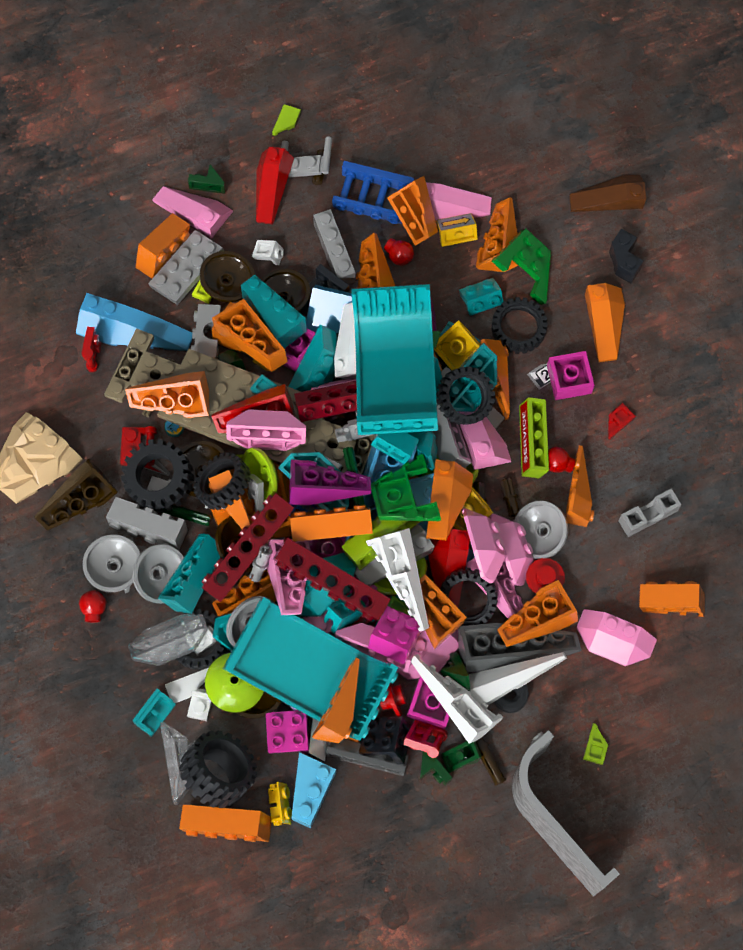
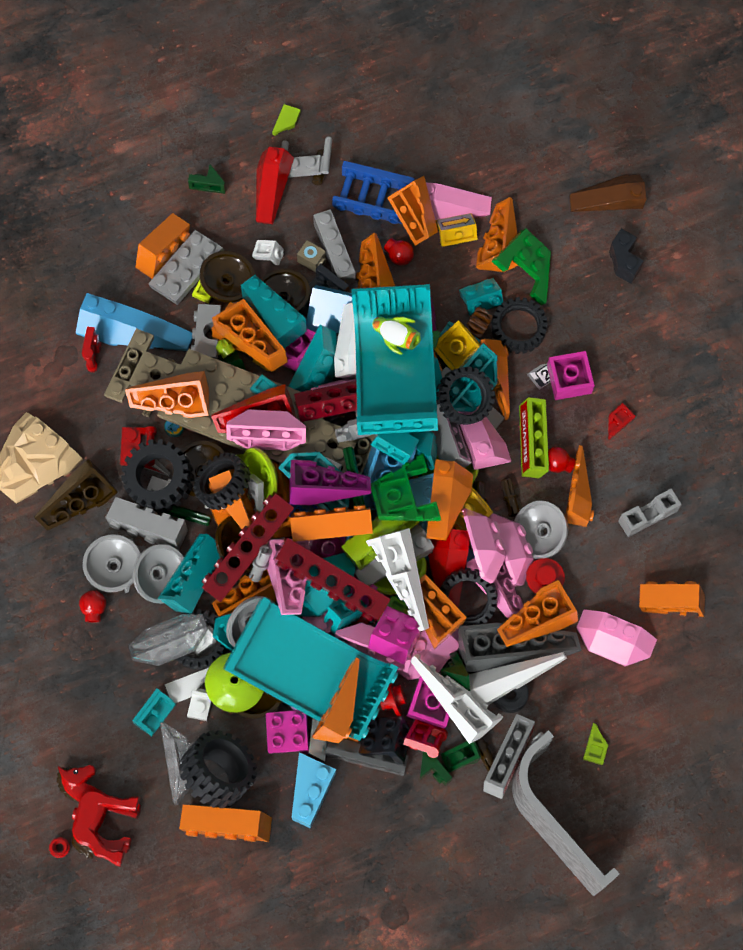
(53, 845): none -> red plate
(92, 812): none -> red animal
(200, 212): bright pink wedge -> none
(224, 348): none -> lime plate
(282, 812): yellow hinge -> none
(311, 256): none -> dark tan brick
(397, 332): none -> animal
(479, 322): none -> reddish brown gear
(509, 756): none -> light grey brick
(606, 314): orange wedge -> none

